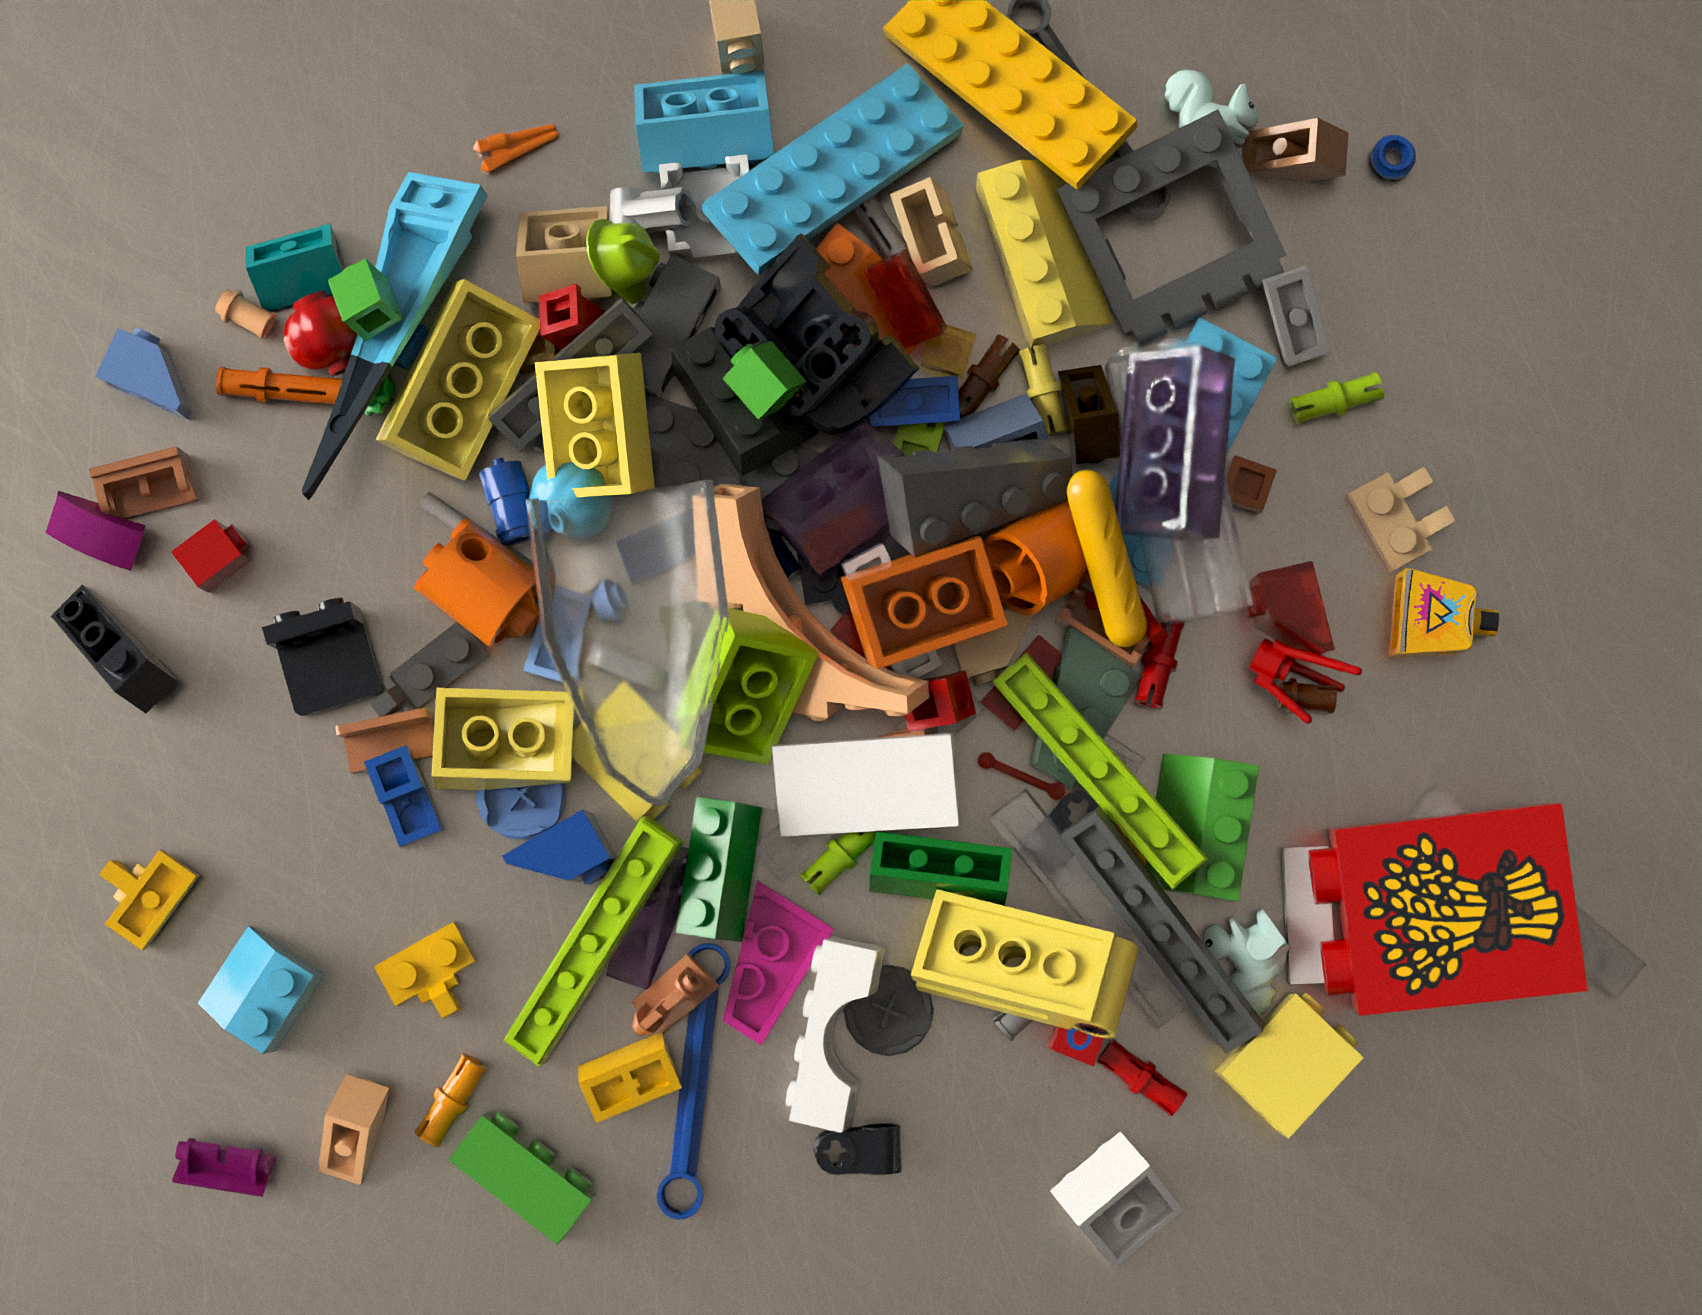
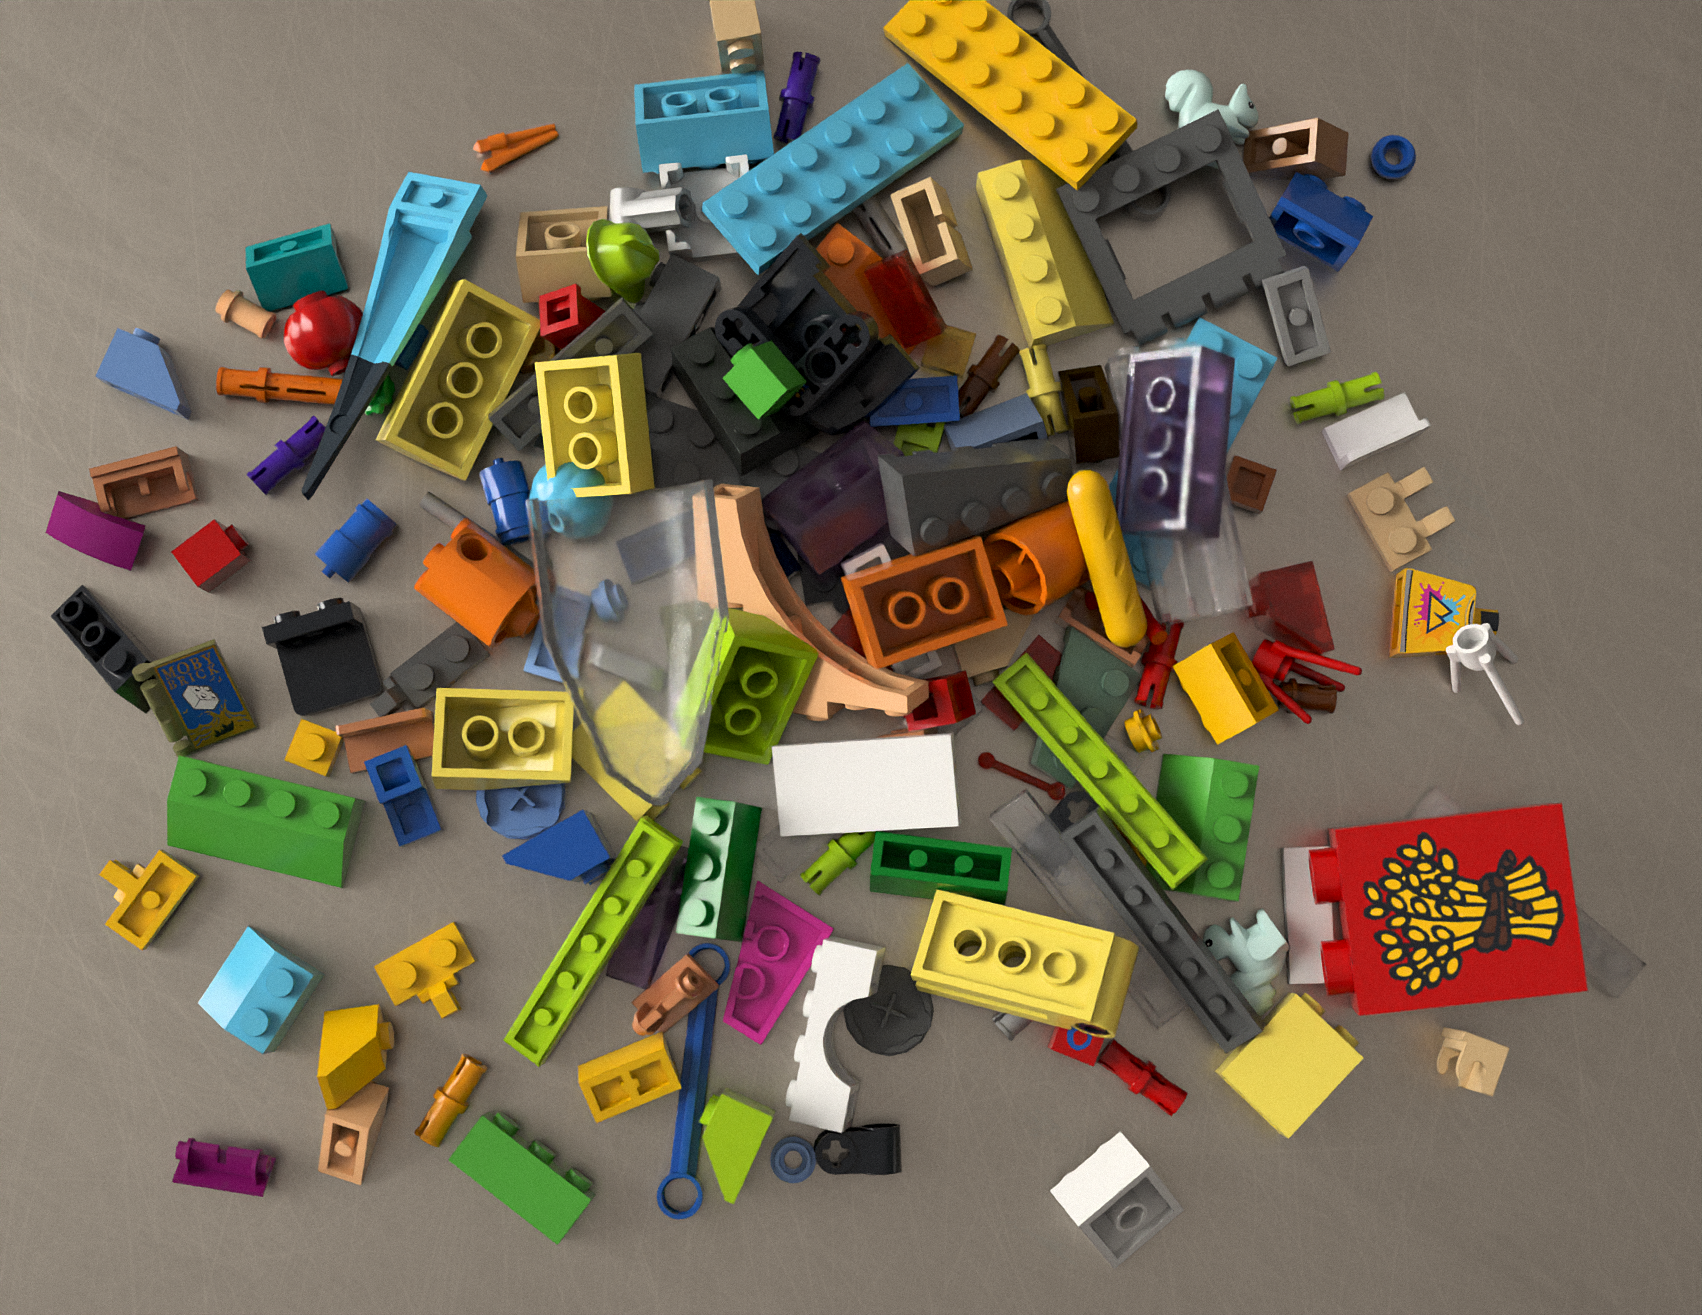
(195, 697): none -> piece
(262, 821): none -> bright green slope
(288, 456): none -> dark purple pin
(314, 748): none -> yellow plate
(352, 1051): none -> yellow slope
(355, 541): none -> blue piece
(365, 299): bright green brick -> none
(734, 1137): none -> lime slope
(782, 1170): none -> light blue plate
(796, 97): none -> dark purple pin
(1143, 731): none -> yellow plate
(1225, 688): none -> yellow brick
(1320, 221): none -> blue slope
(1373, 431): none -> white panel
(1476, 649): none -> white plant
(1478, 1061): none -> tan hinge

